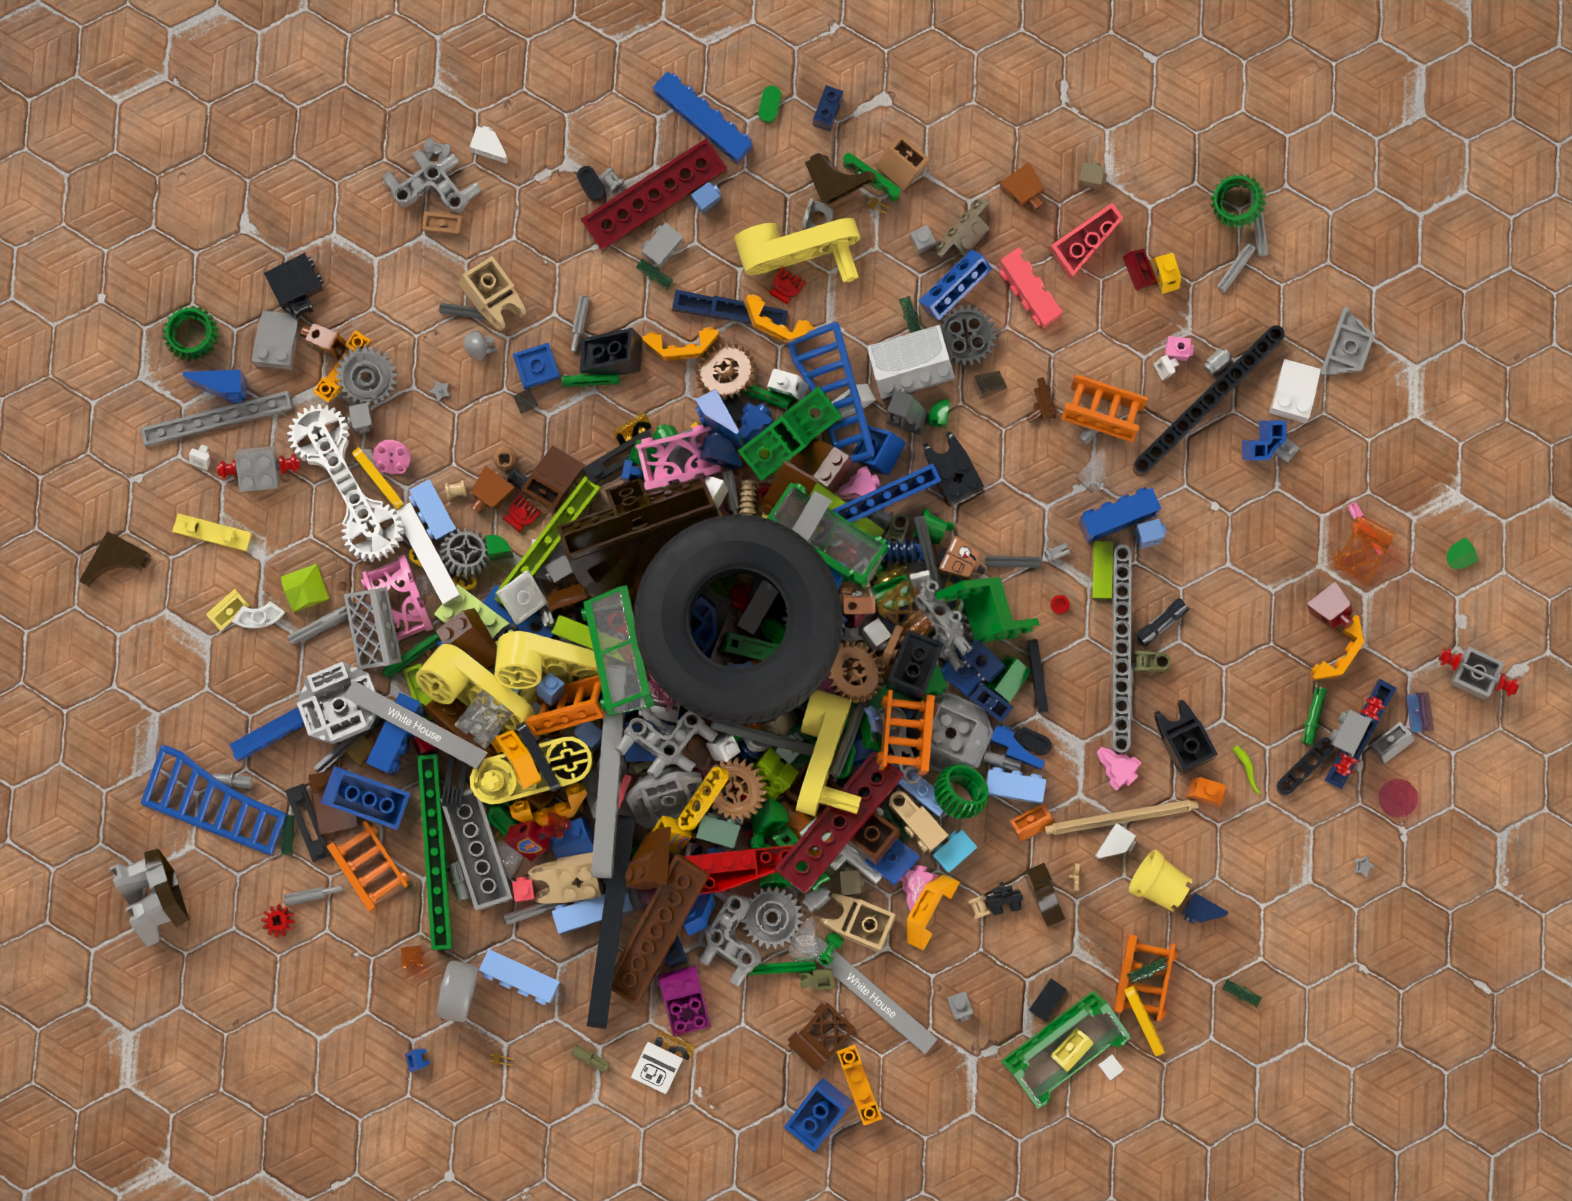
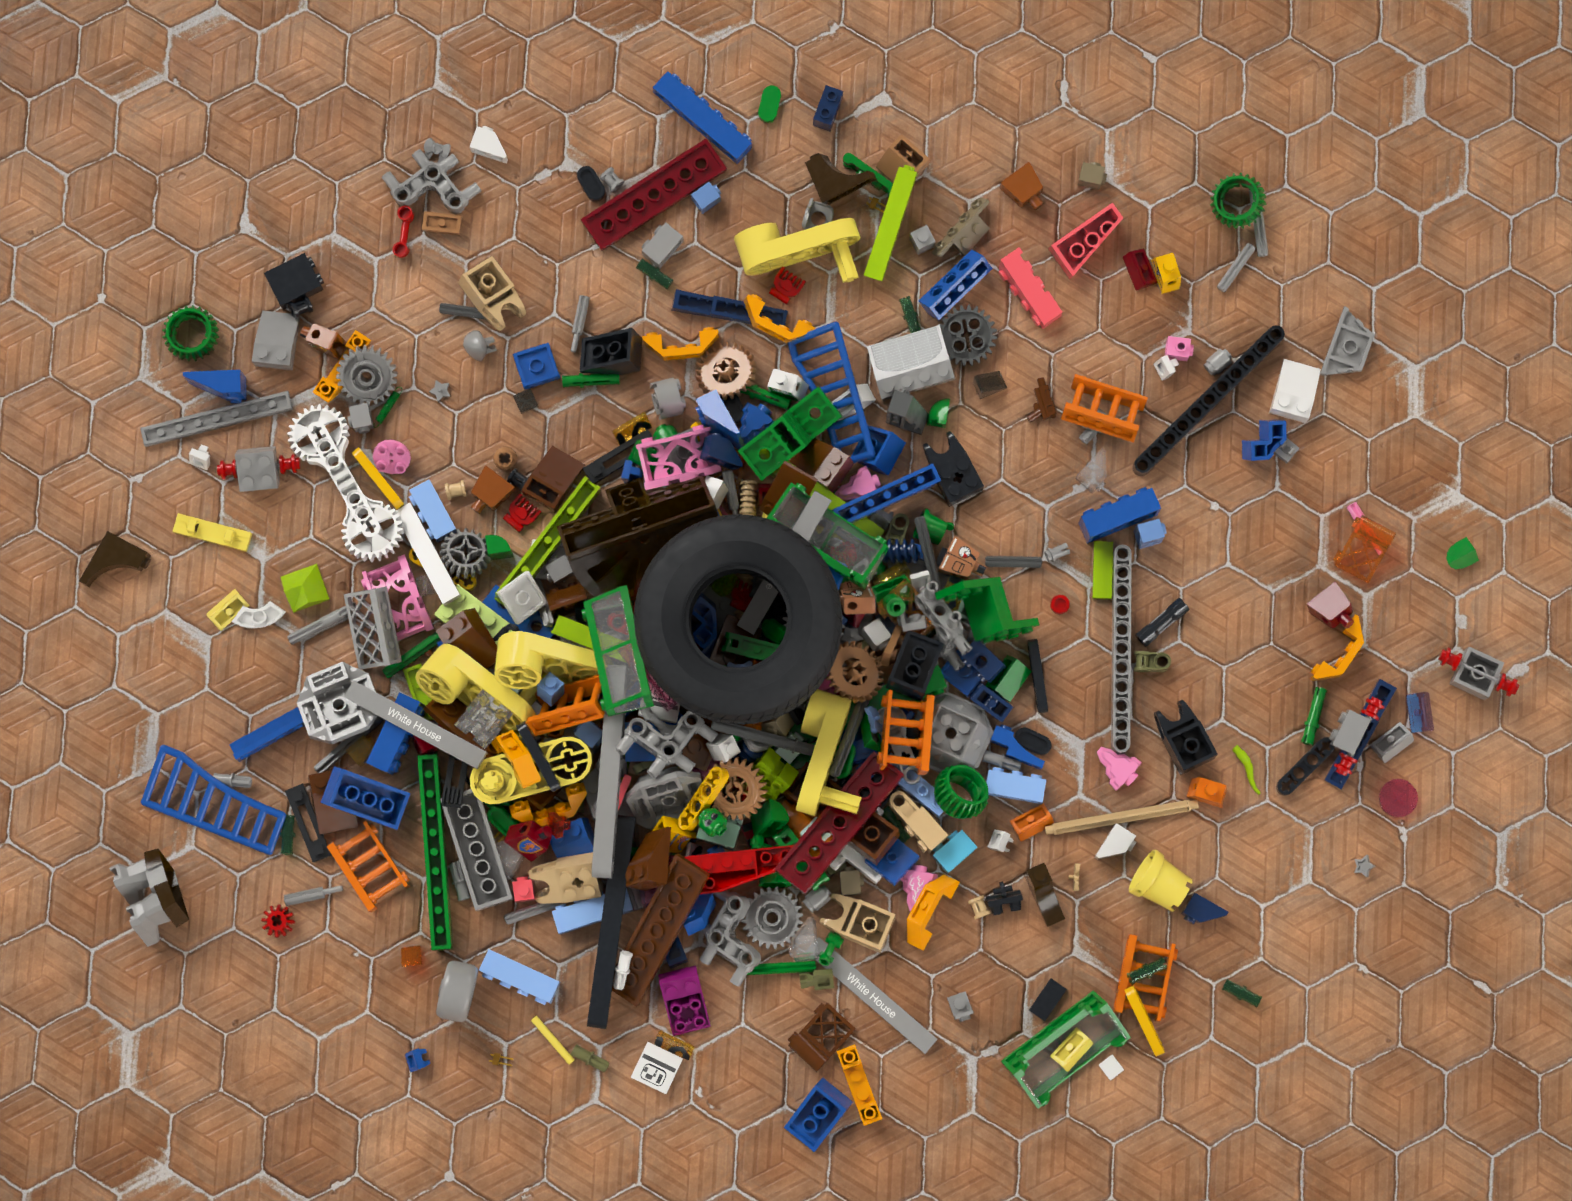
(387, 407): none -> green piece
(400, 248): none -> red bar
(553, 1040): none -> light yellow piece
(622, 969): none -> white axle
(667, 398): none -> light grey brick
(712, 822): none -> green head
(891, 223): none -> lime brick
(894, 604): none -> green brick
(914, 622): none -> light grey bracket
(999, 841): none -> white tile

